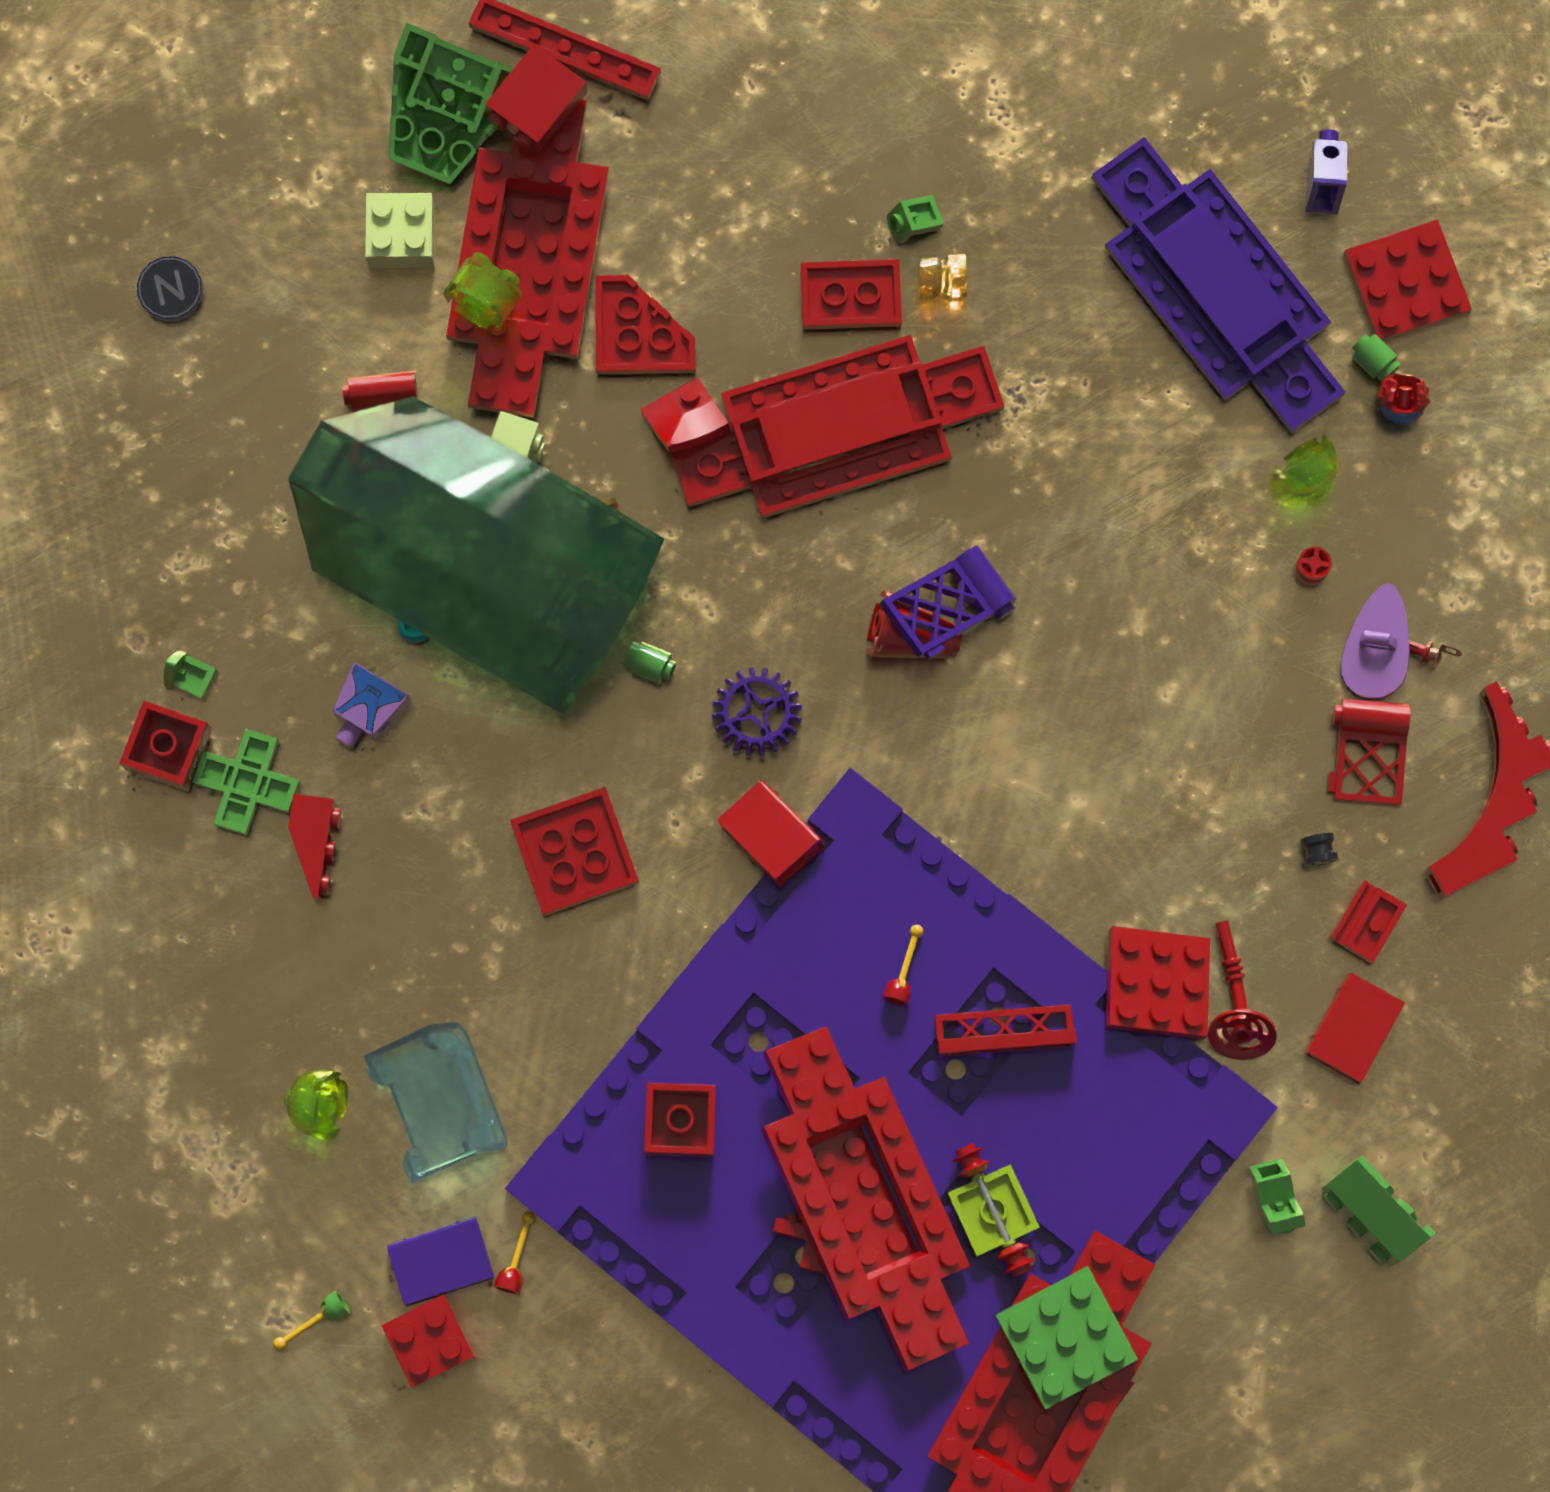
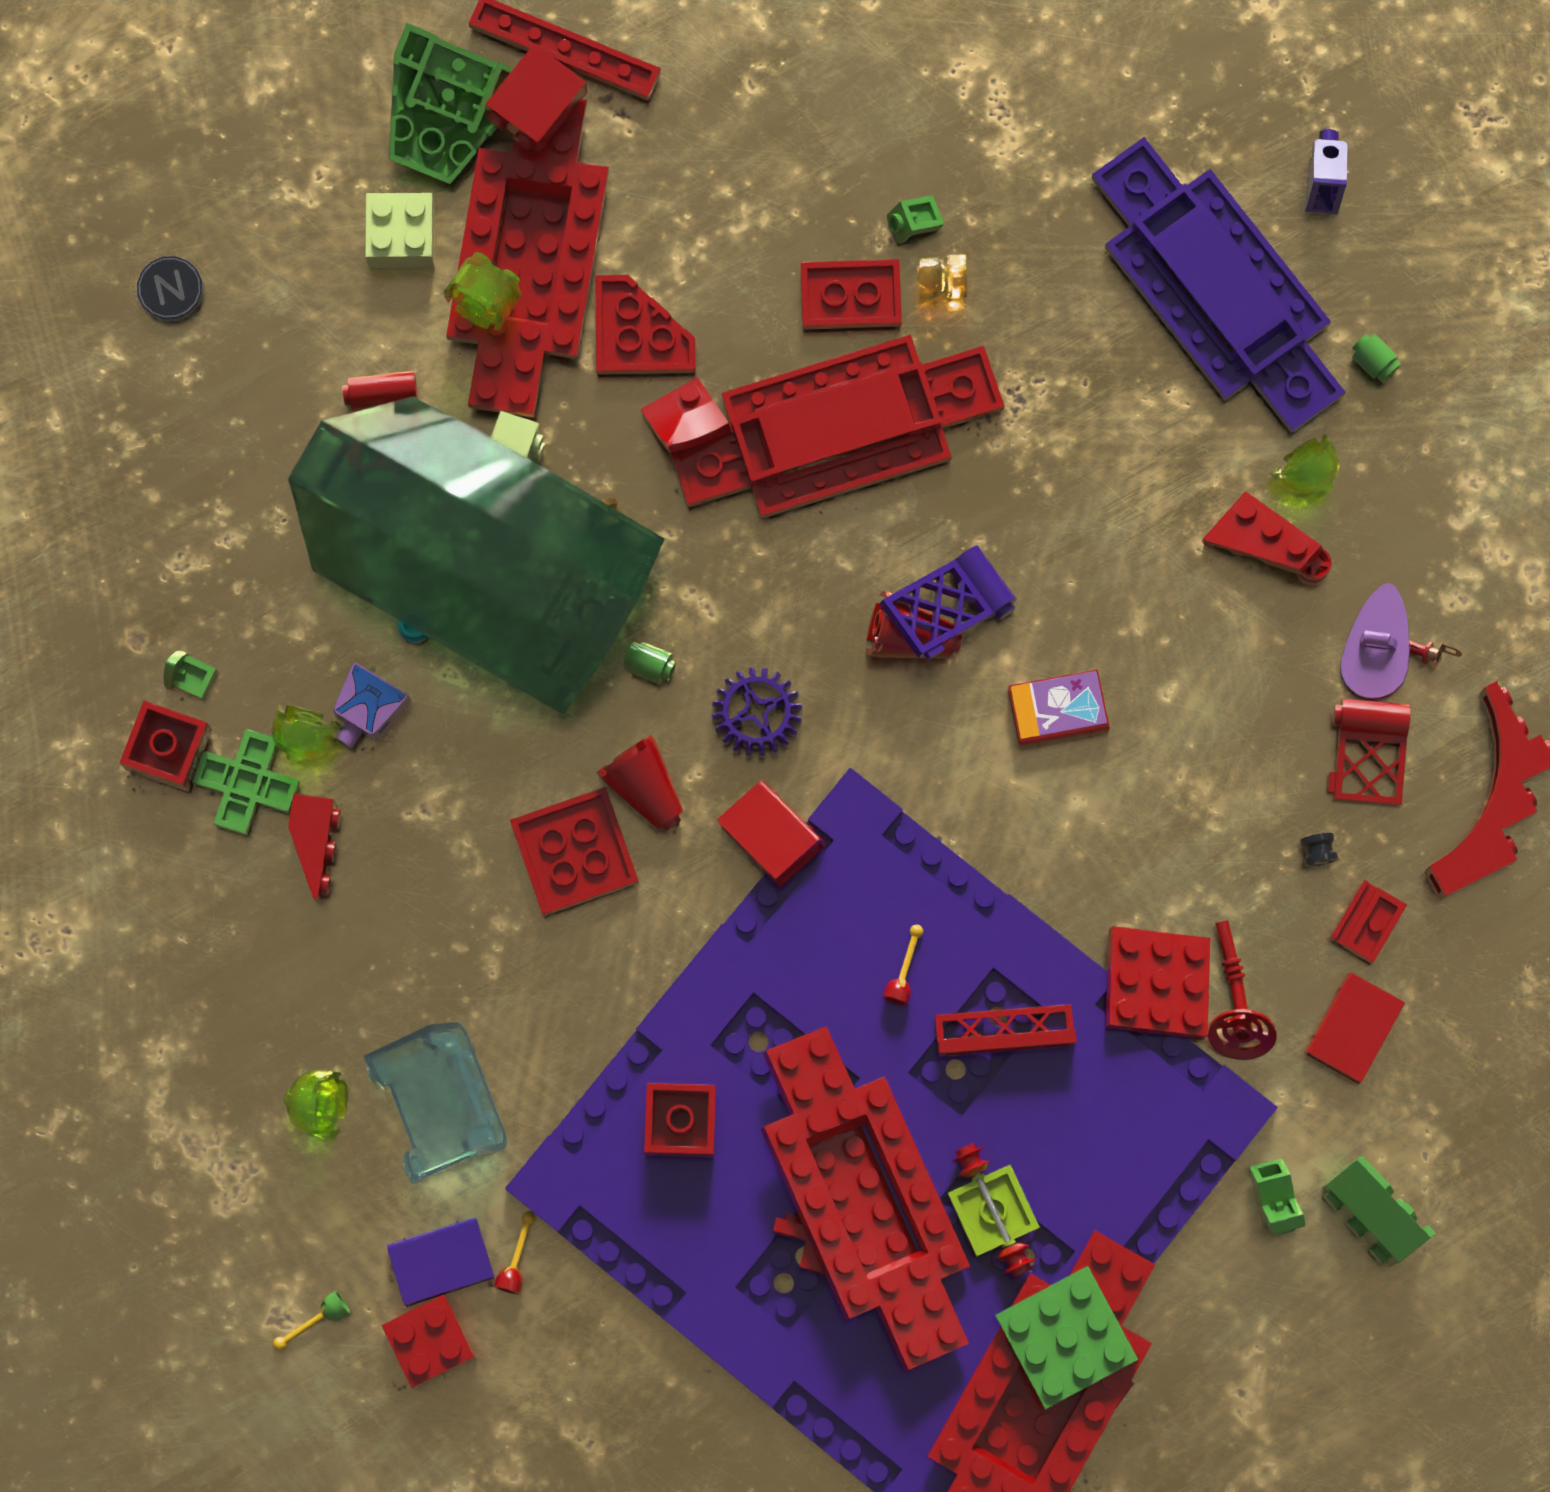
(303, 733): none -> clear neon green cylinder
(644, 783): none -> red cone
(1058, 708): none -> piece
(1263, 534): none -> red wing
(1403, 398): red piece -> none
(1407, 281): red plate -> none

